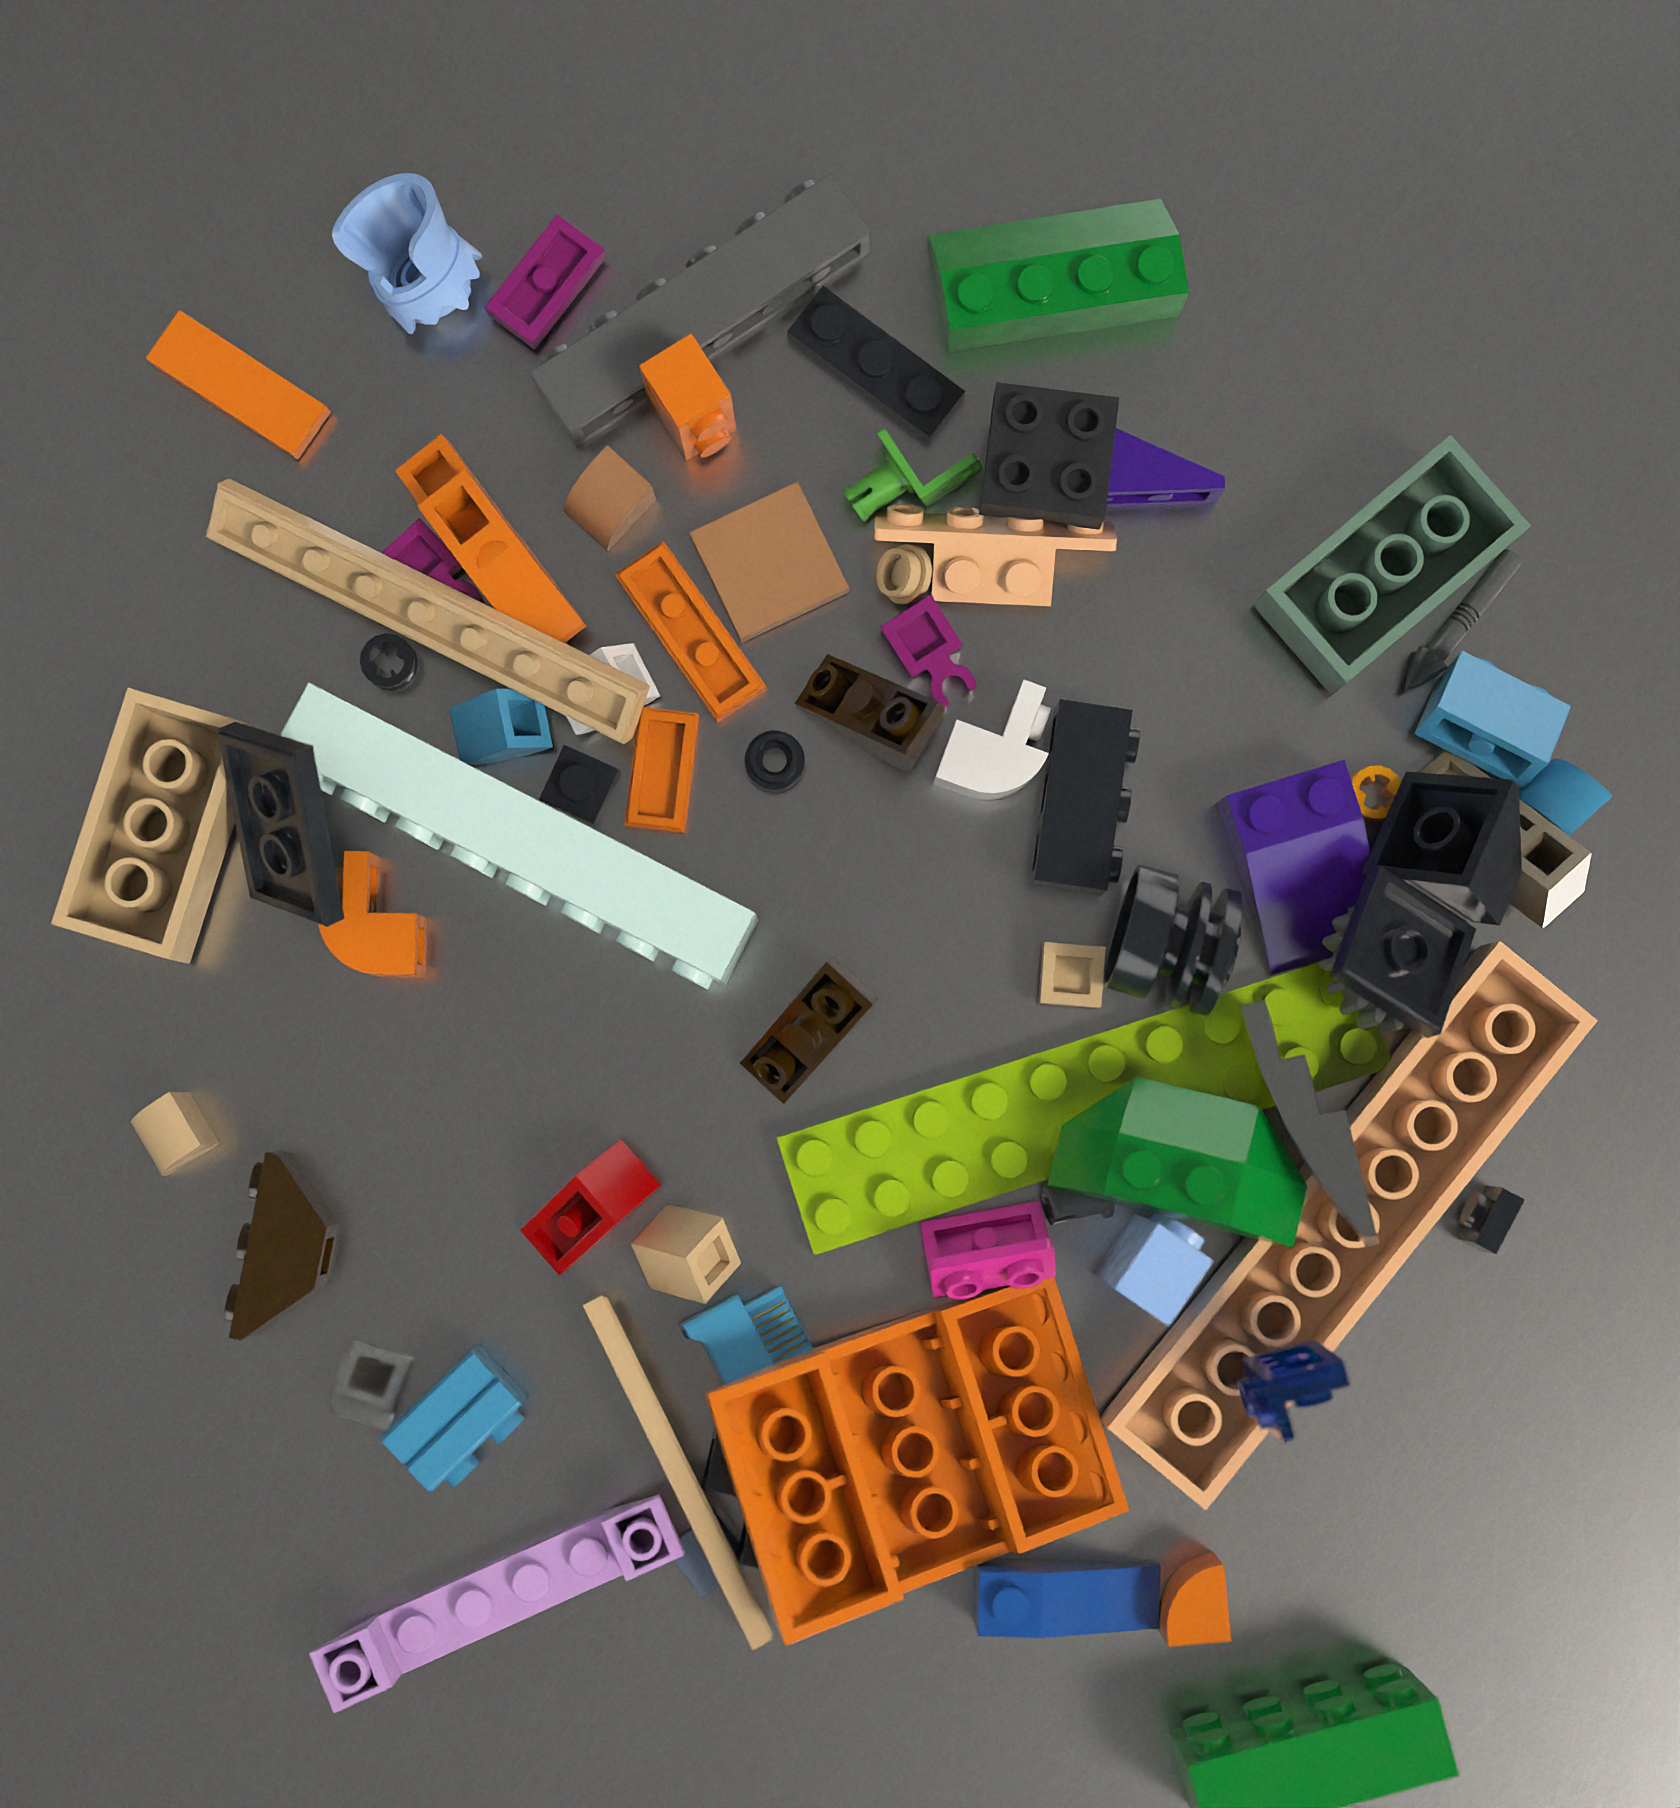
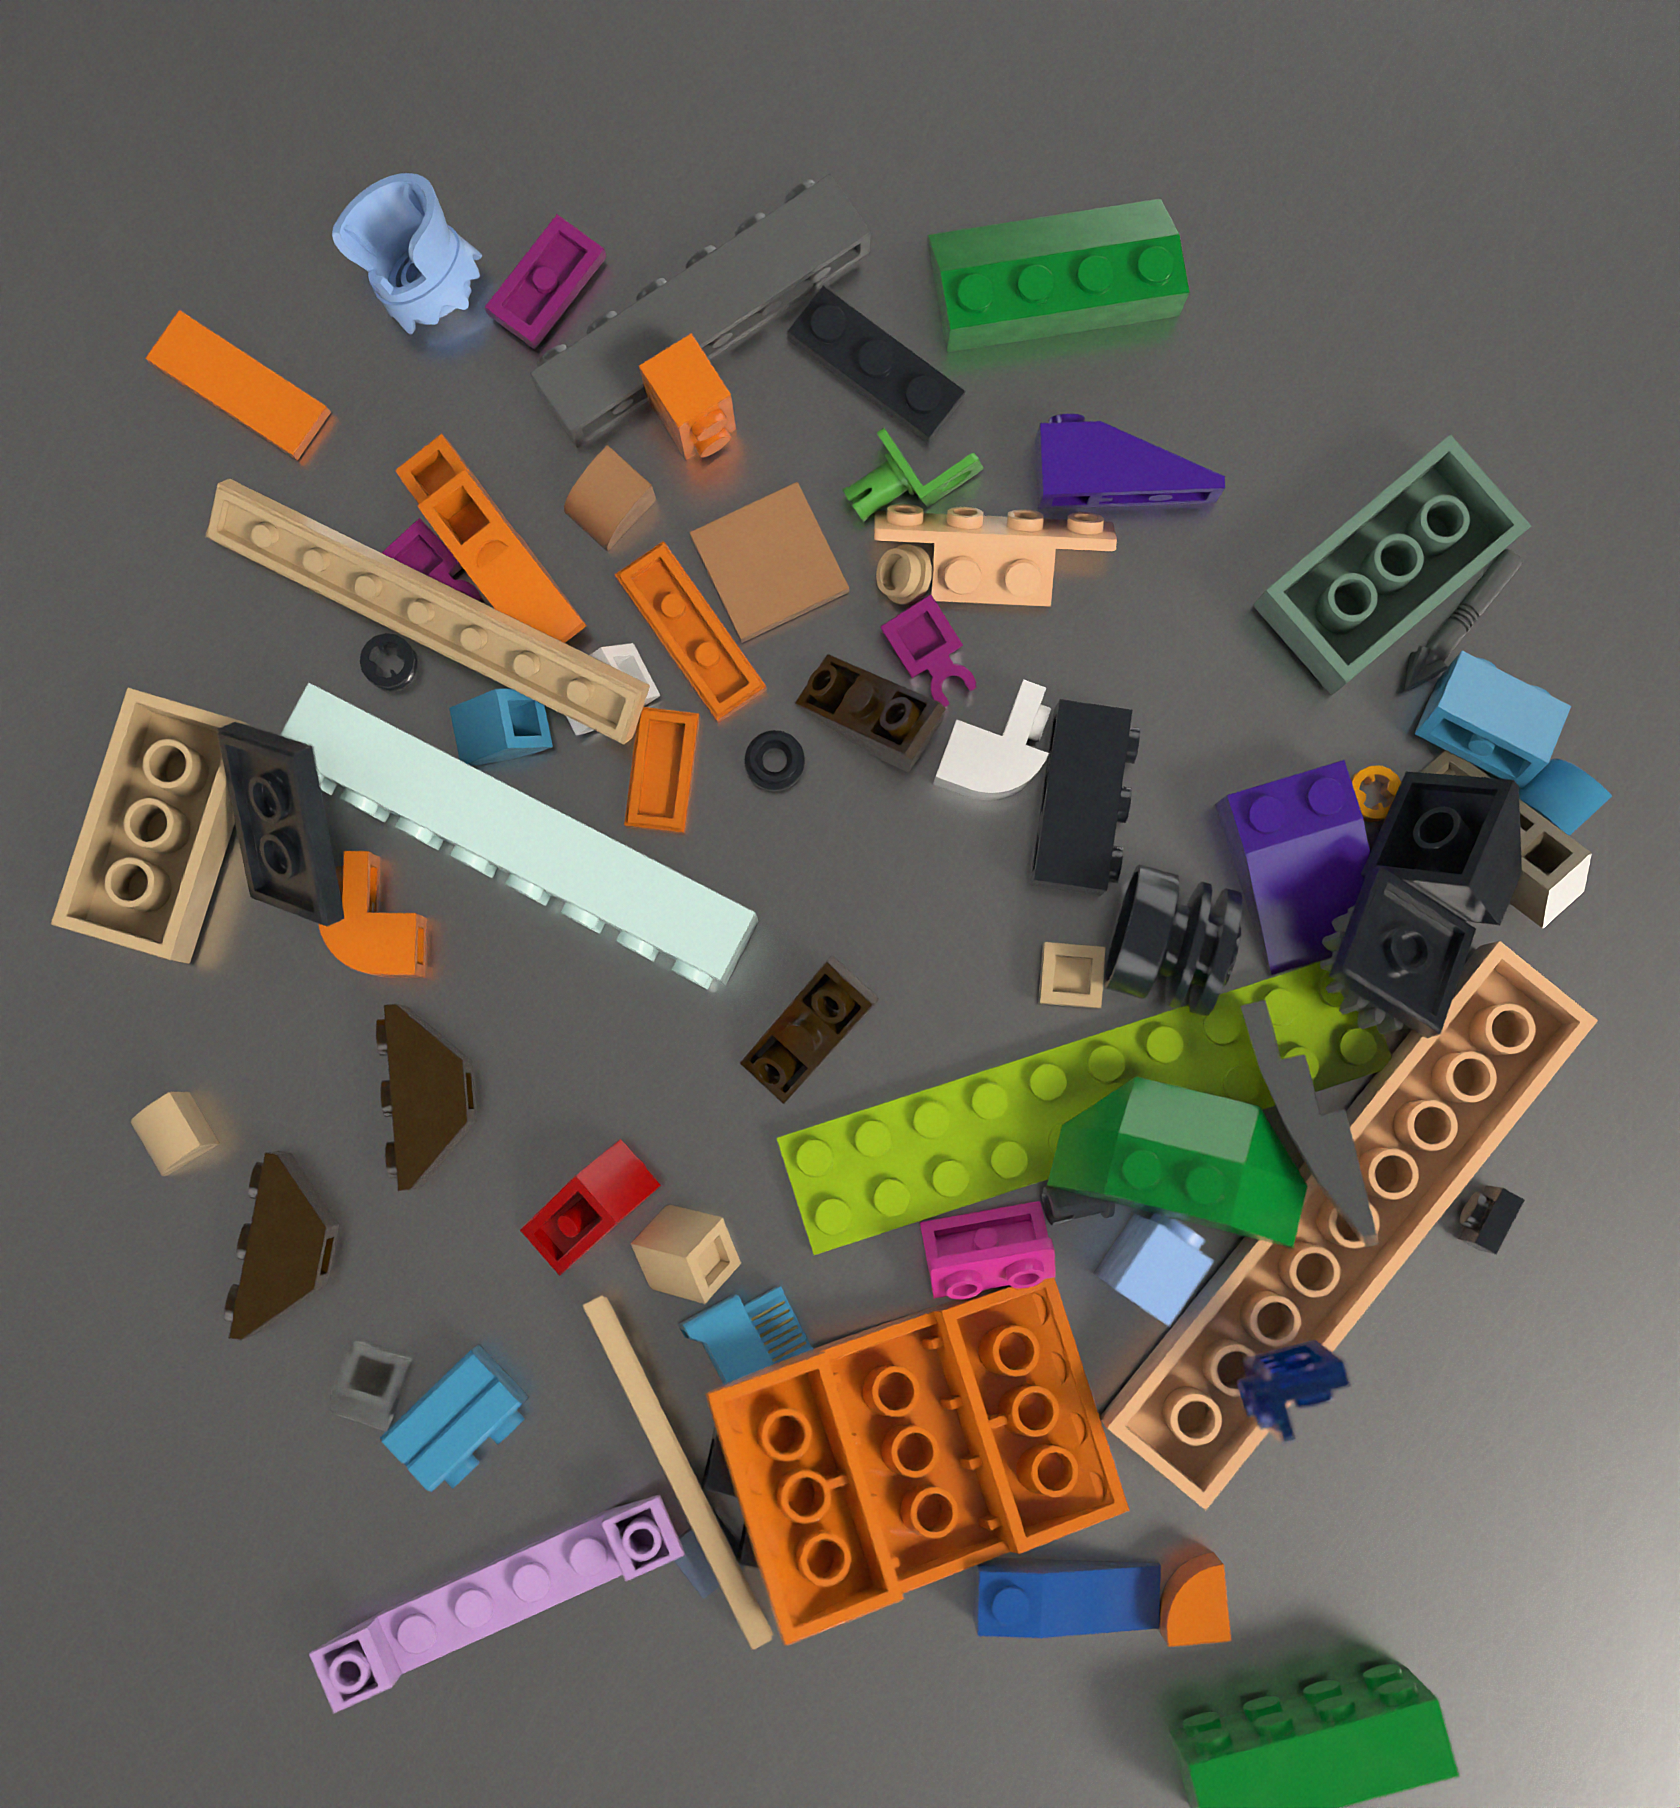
(425, 1095): none -> dark brown slope
(580, 785): black plate -> none
(1049, 455): black brick -> none

